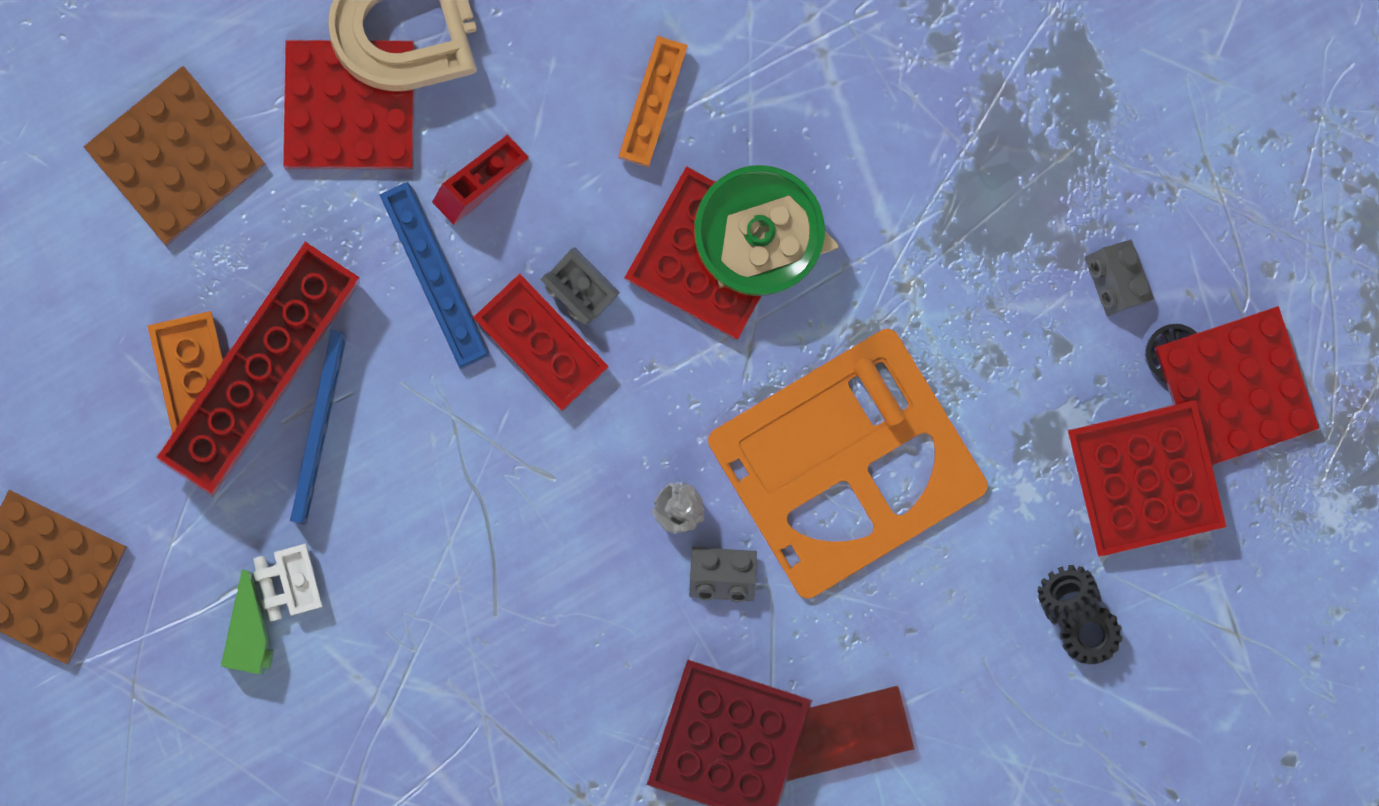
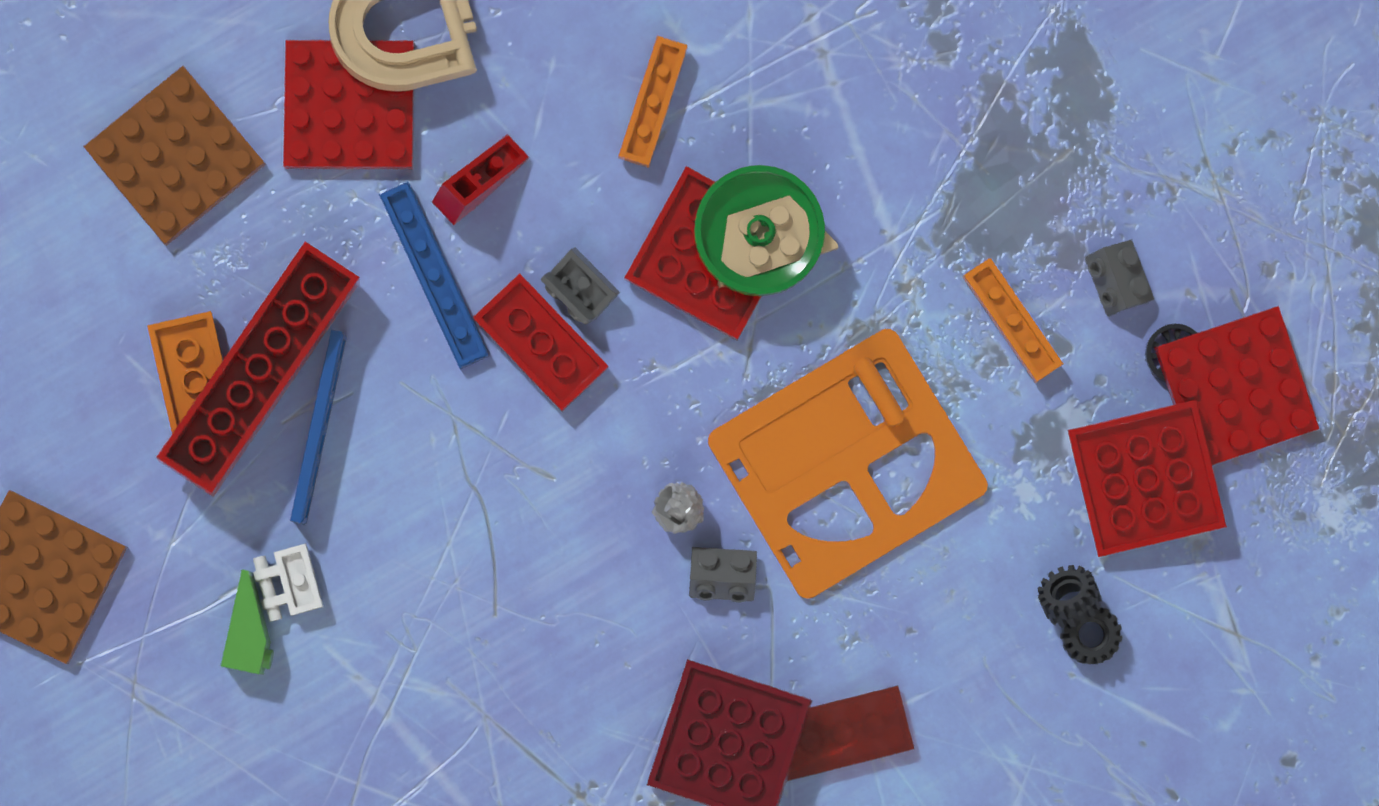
(1012, 320): none -> orange plate

